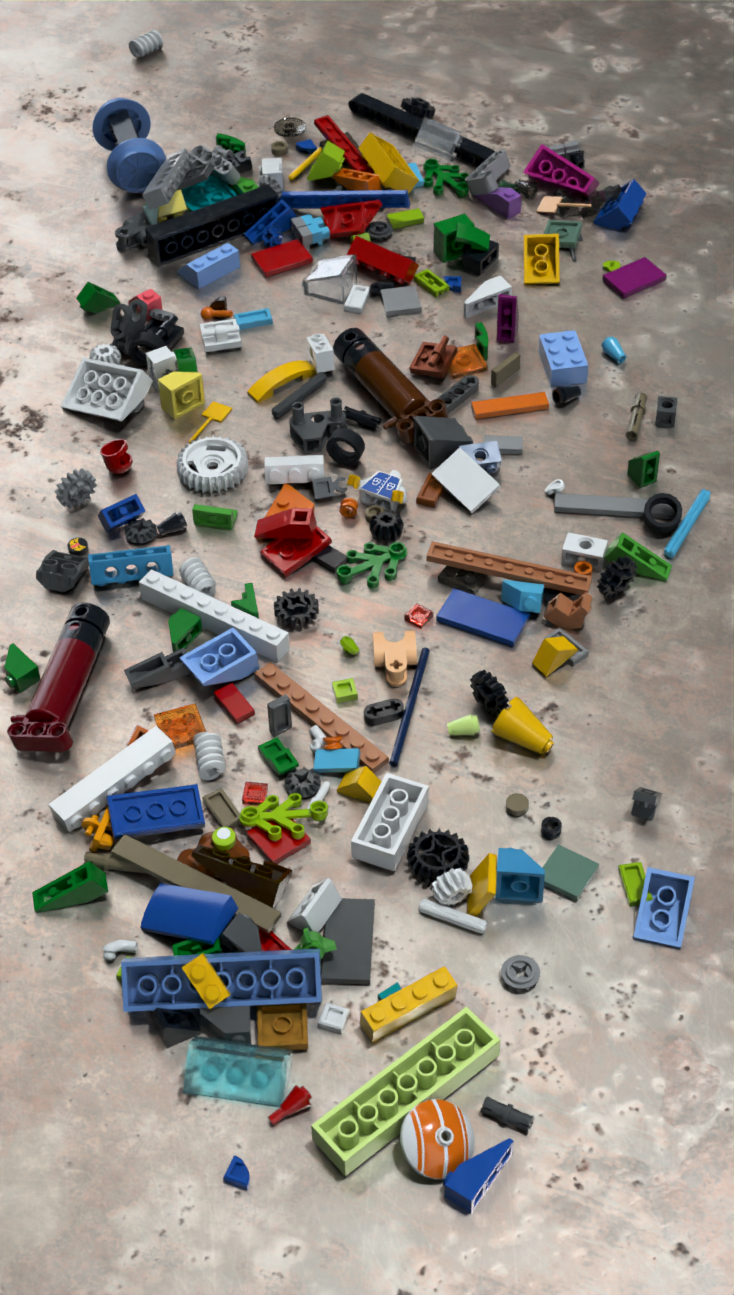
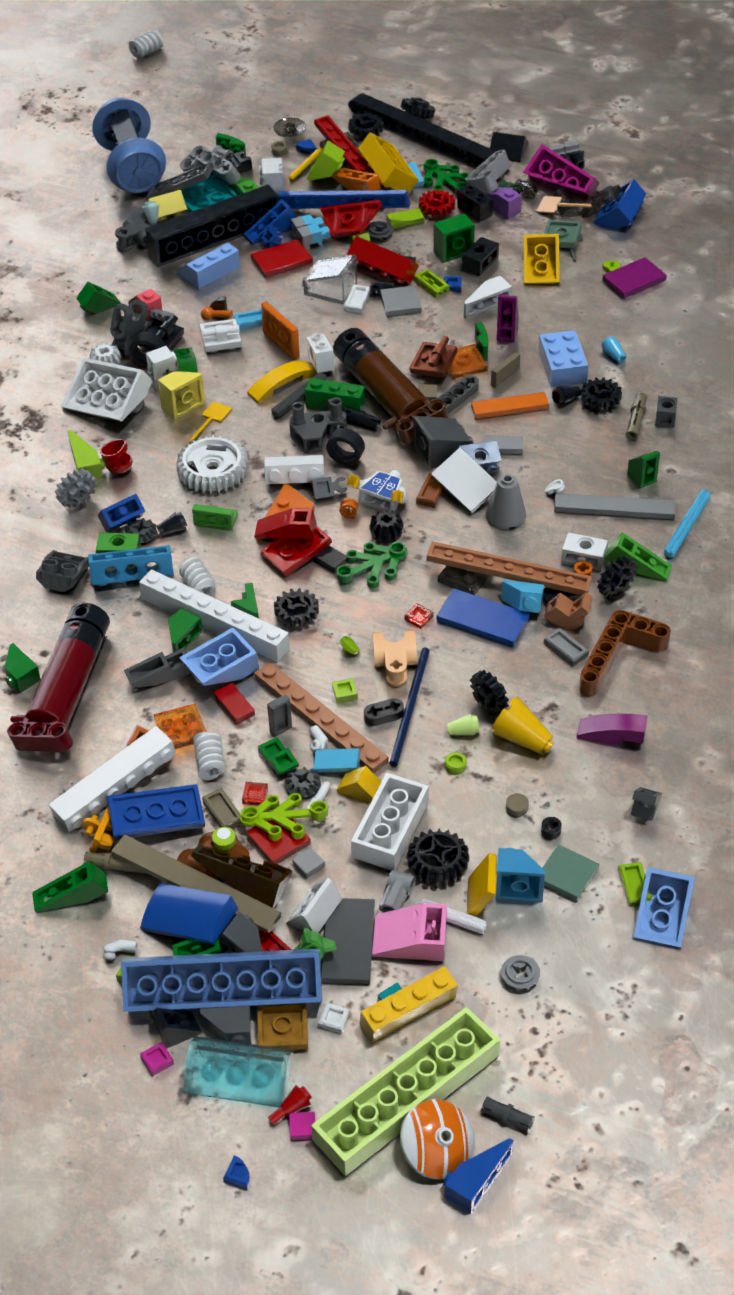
(77, 546): tile -> none
(85, 456): none -> lime slope
(117, 542): none -> bright green brick
(157, 1058): none -> dark pink tile
(167, 179): light grey brick -> none
(206, 980): yellow plate -> none
(267, 180): light grey gear -> none
(280, 330): none -> orange tile
(301, 1125): none -> dark pink tile
(308, 862): none -> light grey tile
(320, 391): none -> green arch
(332, 742): orange bush -> none
(364, 124): none -> black gear
(372, 510): dark tan tile -> none
(397, 889): none -> light grey piece
(411, 932): none -> bright pink slope
(428, 391): none -> dark tan tile
(436, 141): clear slope -> none
(437, 203): none -> red gear
(452, 887): white gear -> none
(455, 763): none -> lime tile
(475, 203): none -> black brick
(476, 237): green slope -> none
(506, 504): none -> light grey cone
(513, 145): none -> black slope
(552, 654): yellow slope -> none
(601, 393): none -> black gear
(613, 728): none -> magenta slope
(620, 628): none -> dark orange beam
(662, 498): black tyre -> none

